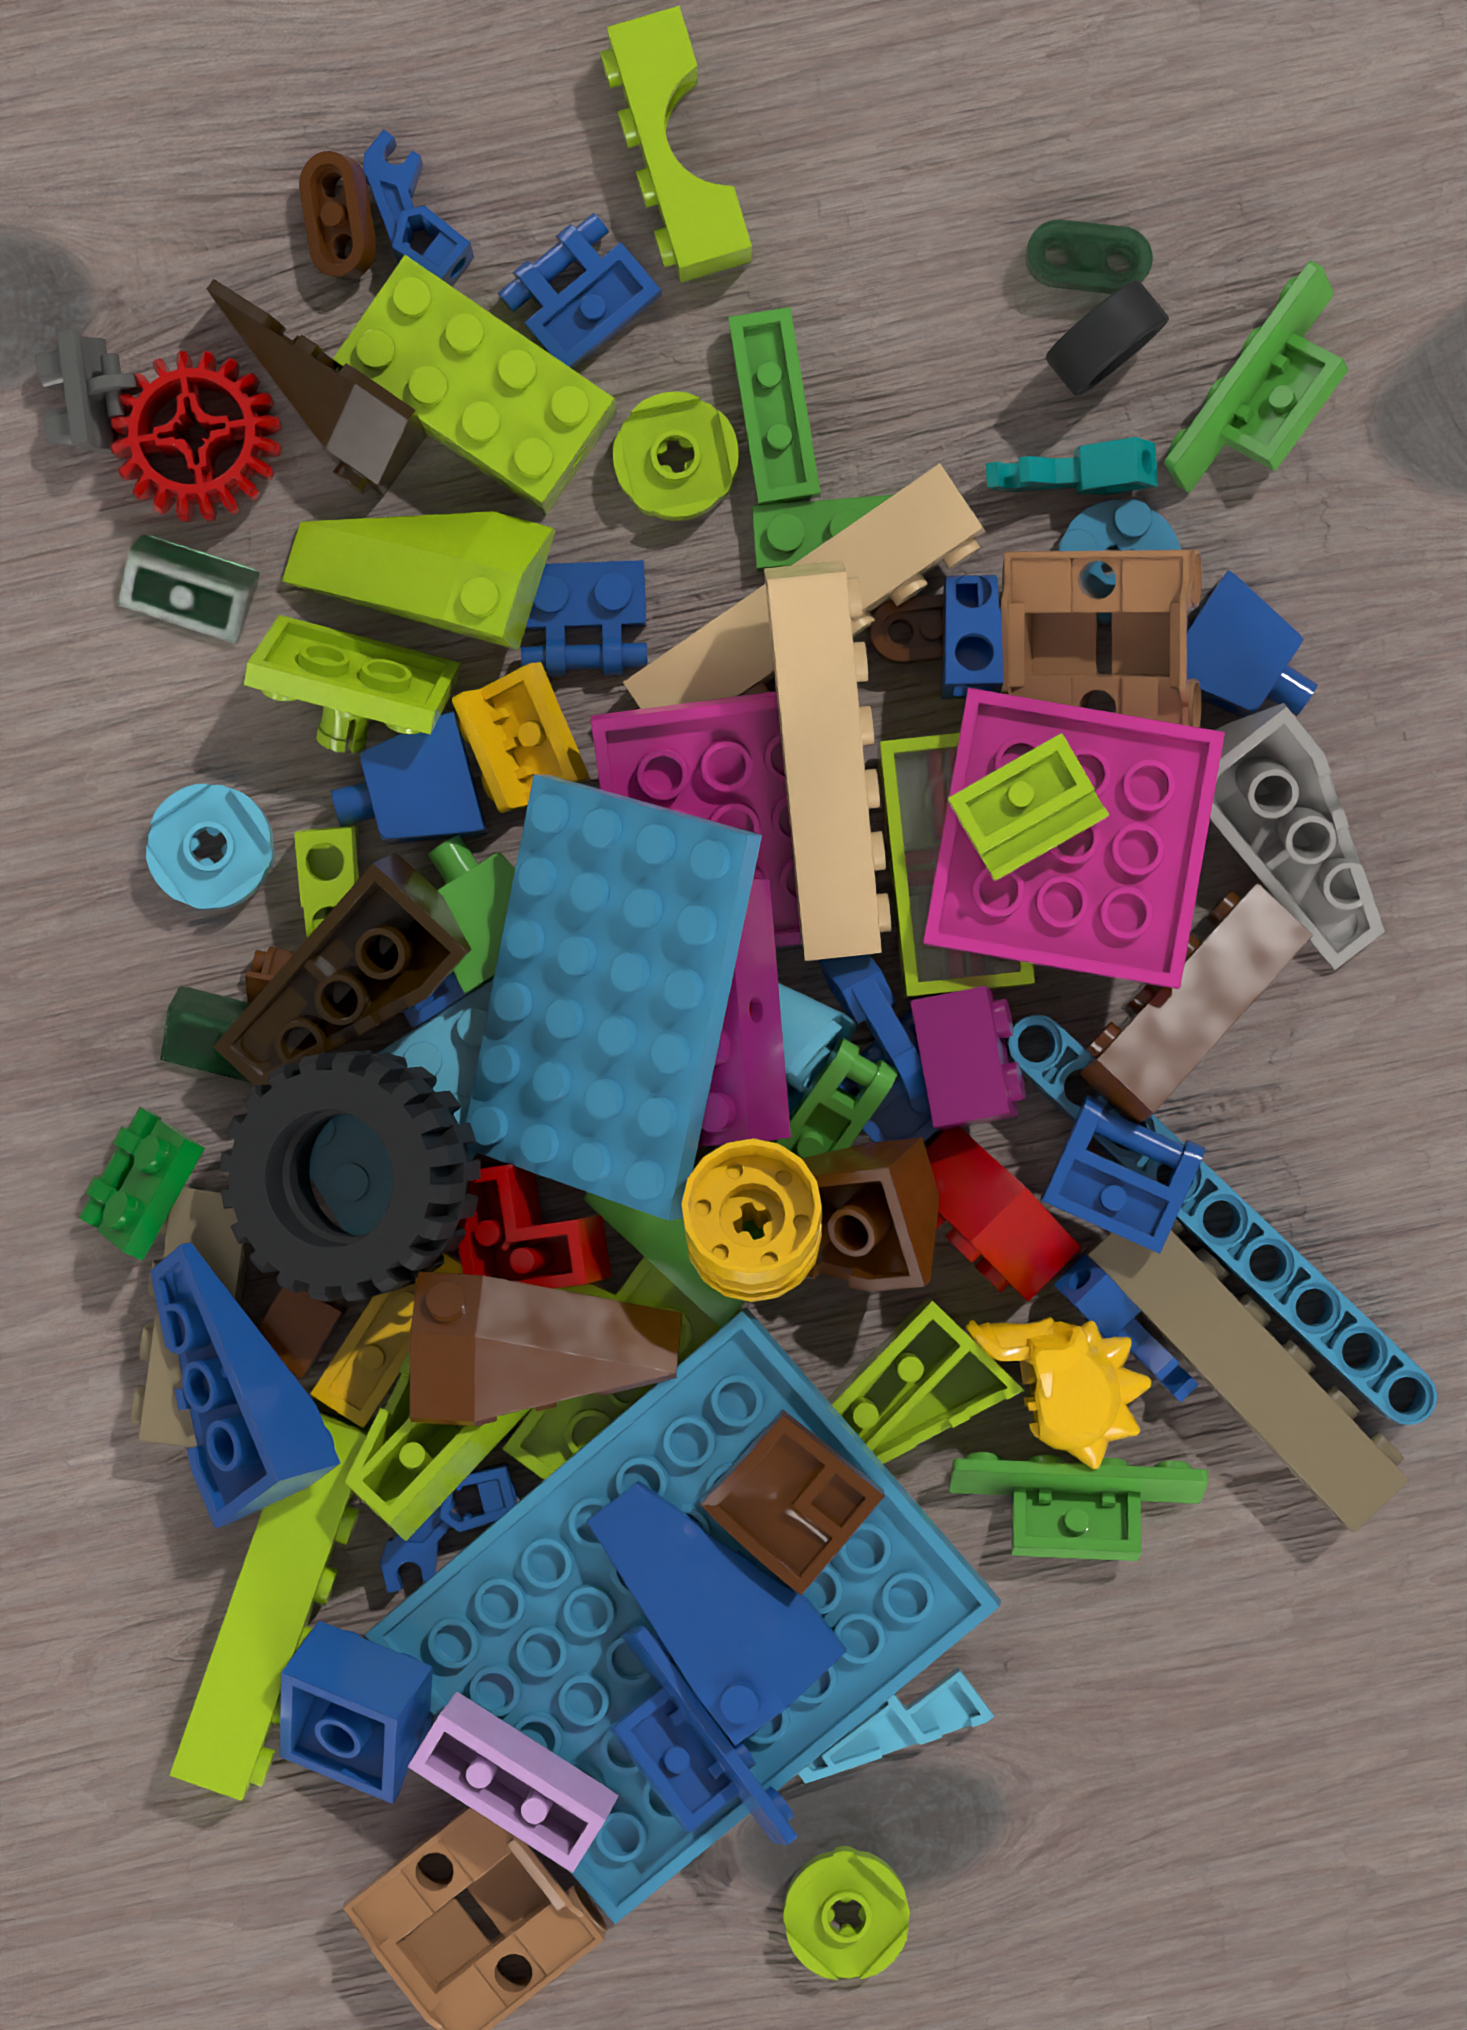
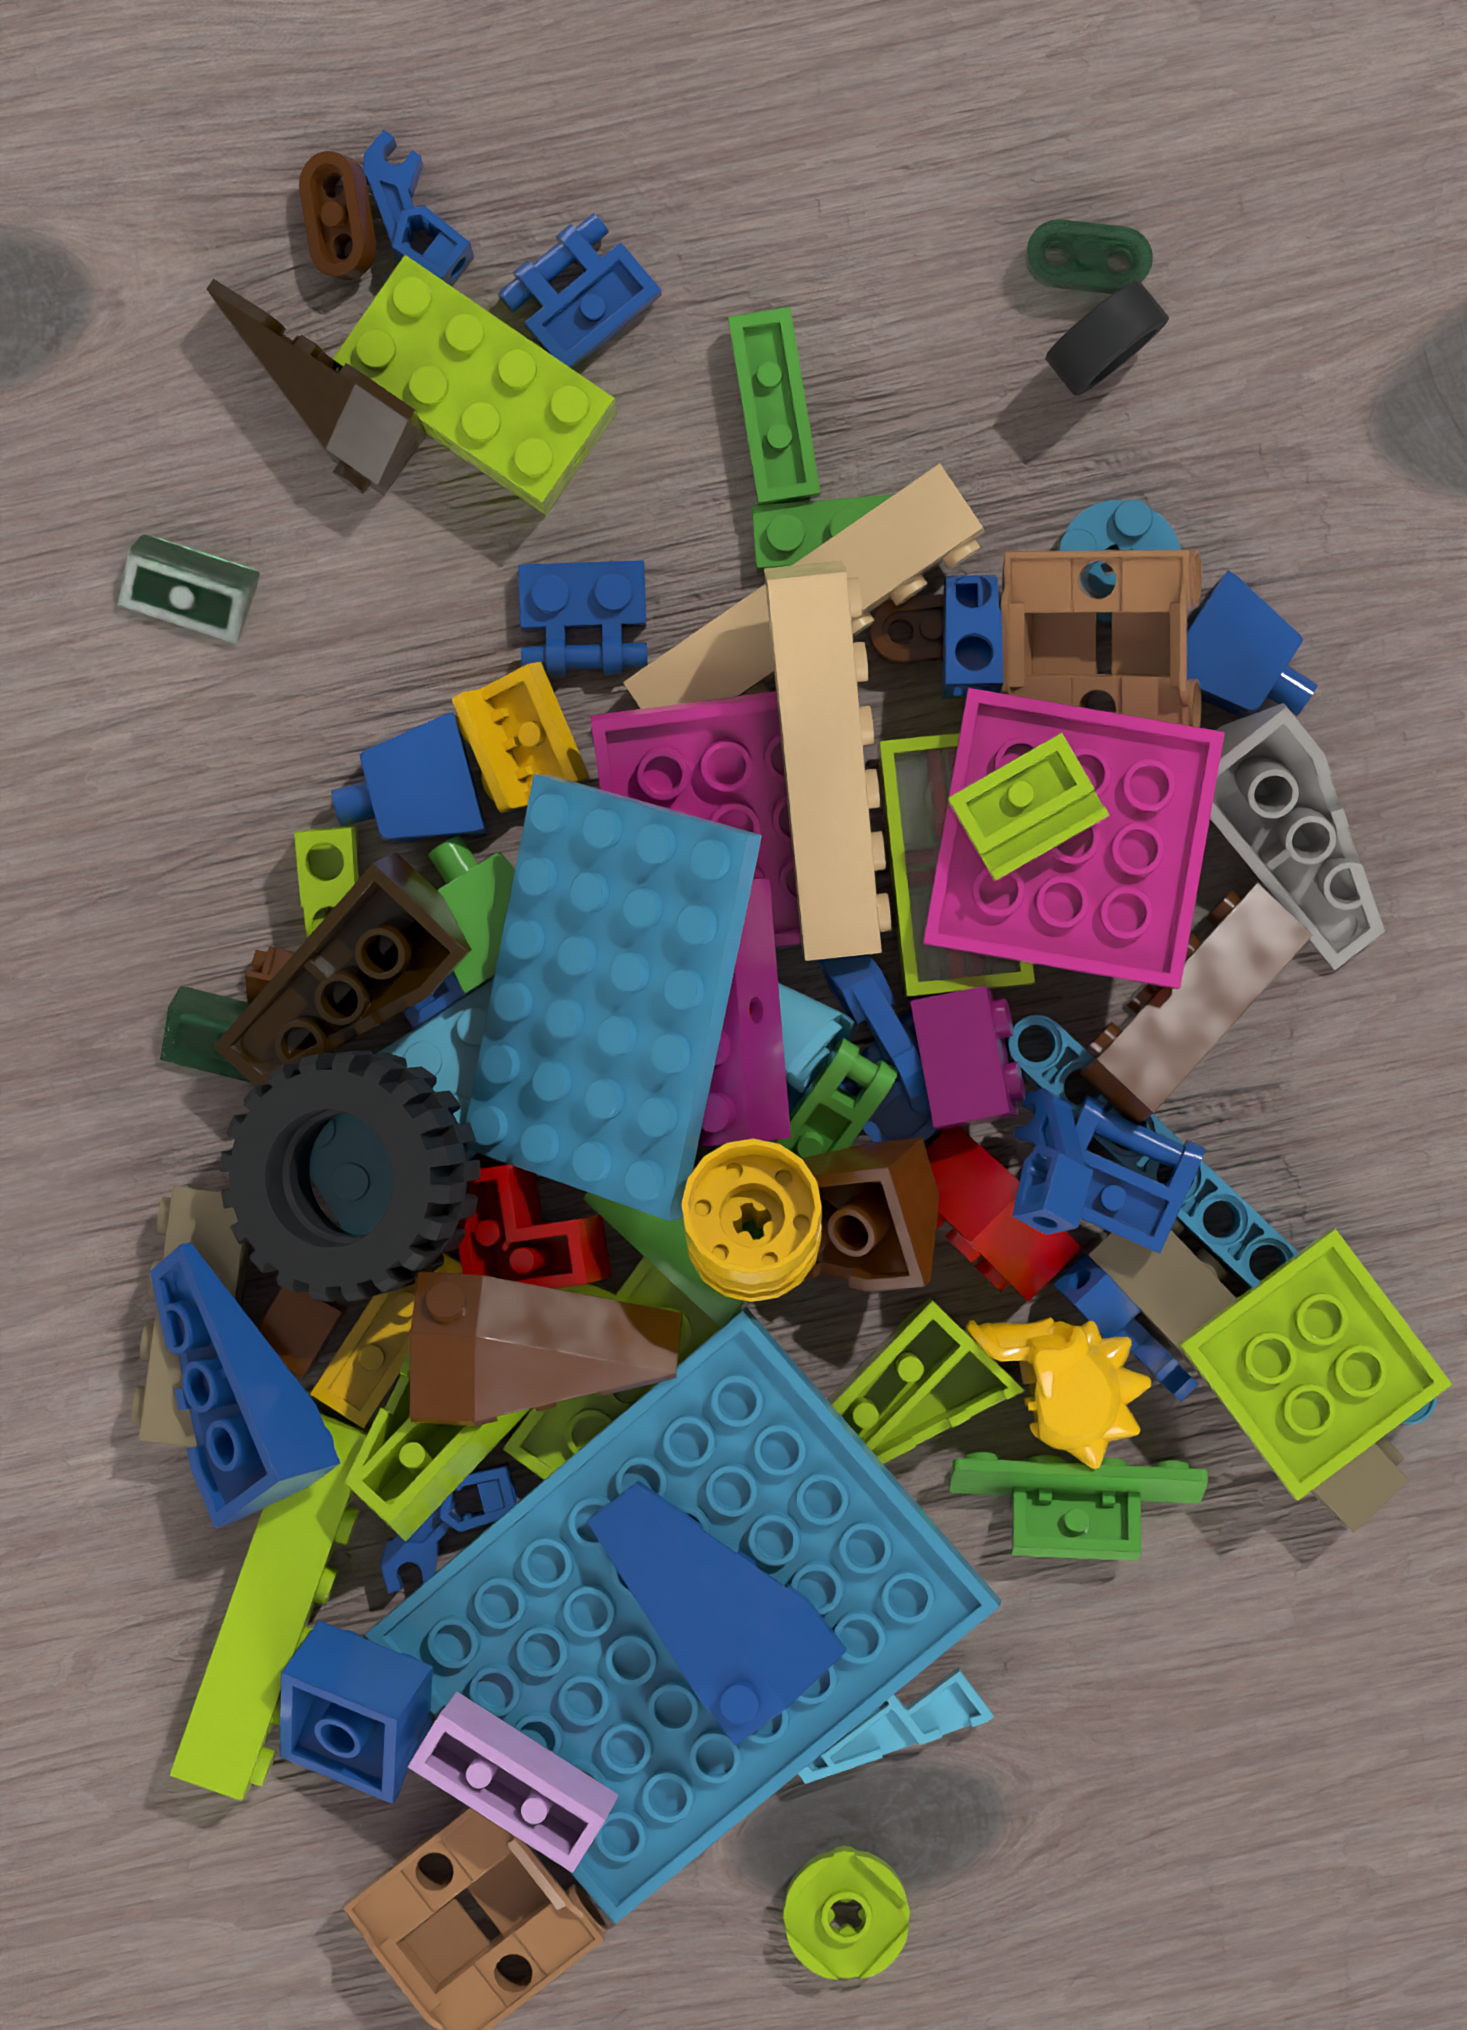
(91, 390): dark grey hips -> none
(140, 1182): green plate -> none
(169, 440): red gear -> none
(174, 840): medium azure plate -> none
(351, 680): lime plate -> none
(437, 569): lime wedge -> none
(645, 437): lime plate -> none
(687, 1753): blue bracket -> none
(699, 218): lime arch -> none
(792, 1501): reddish brown plate -> none
(1054, 1174): none -> blue piece
(1094, 470): teal piece -> none
(1268, 391): bright green bracket -> none
(1315, 1364): none -> lime plate

